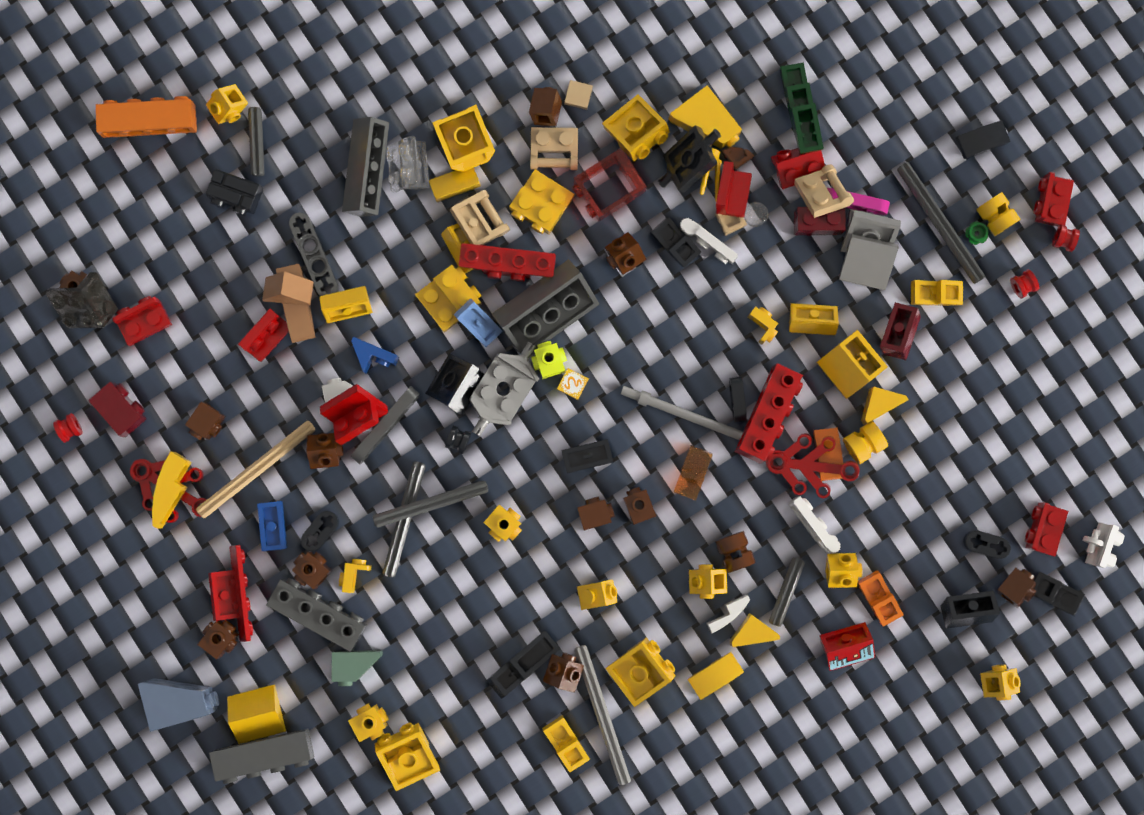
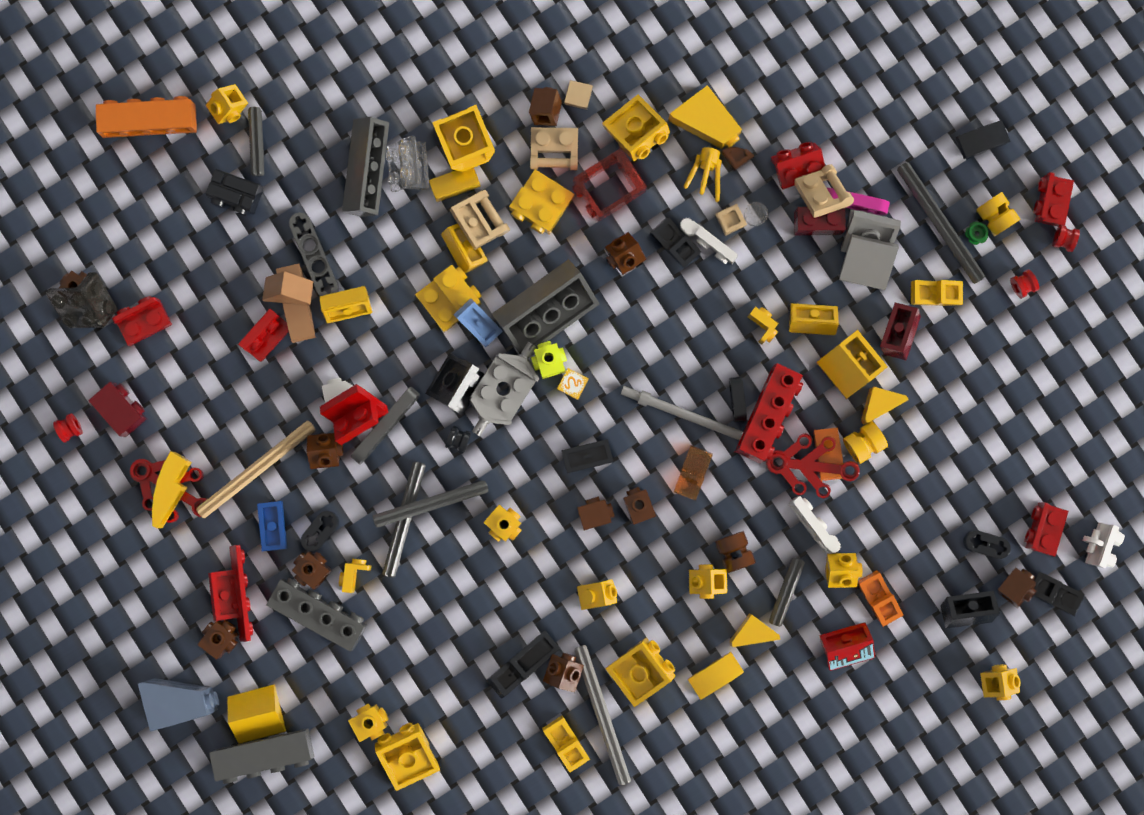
(205, 422): reddish brown brick -> none
(351, 666): sand green slope -> none
(367, 352): blue slope -> none
(507, 262): red bracket -> none
(689, 159): black plate -> none
(733, 191): red panel -> none
(733, 608): white slope -> none
(801, 108): dark green slope -> none

